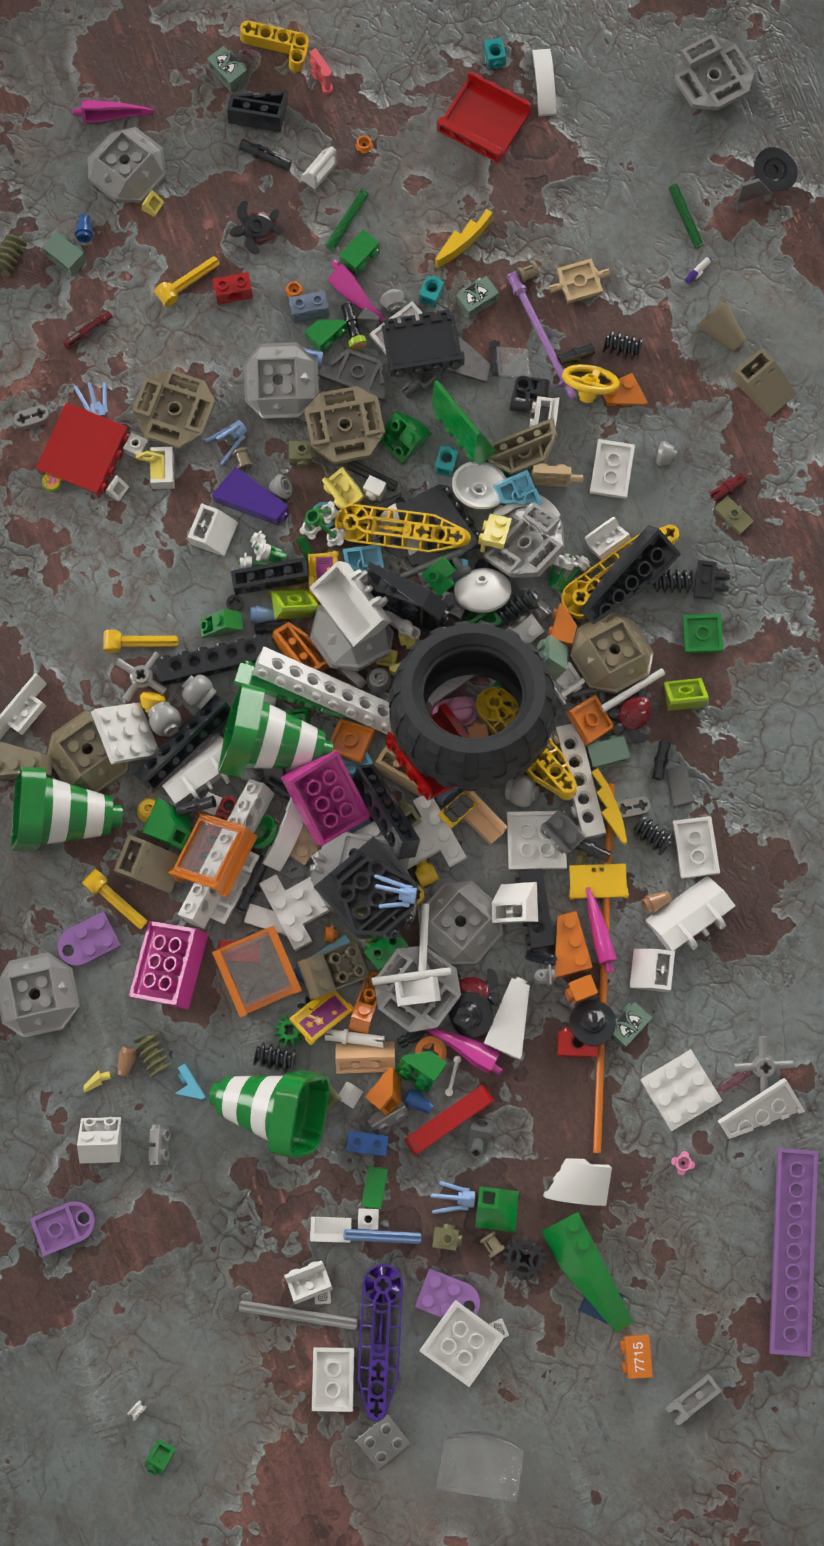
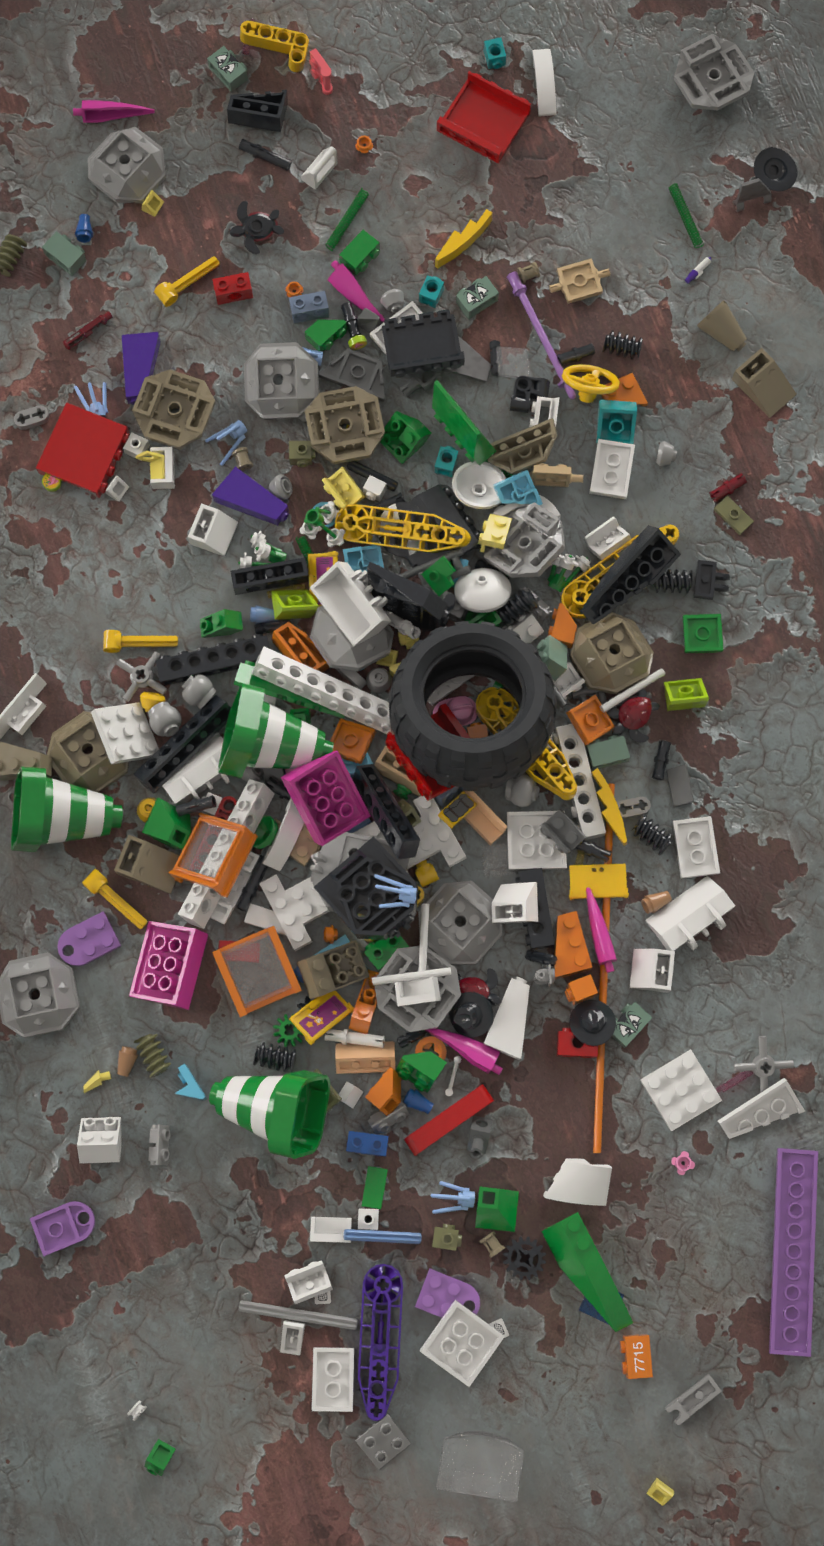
(139, 360): none -> dark purple slope
(231, 599): black bush -> none
(292, 1337): none -> white slope
(402, 791): none -> green bush
(616, 421): none -> teal slope
(660, 1492): none -> light yellow slope

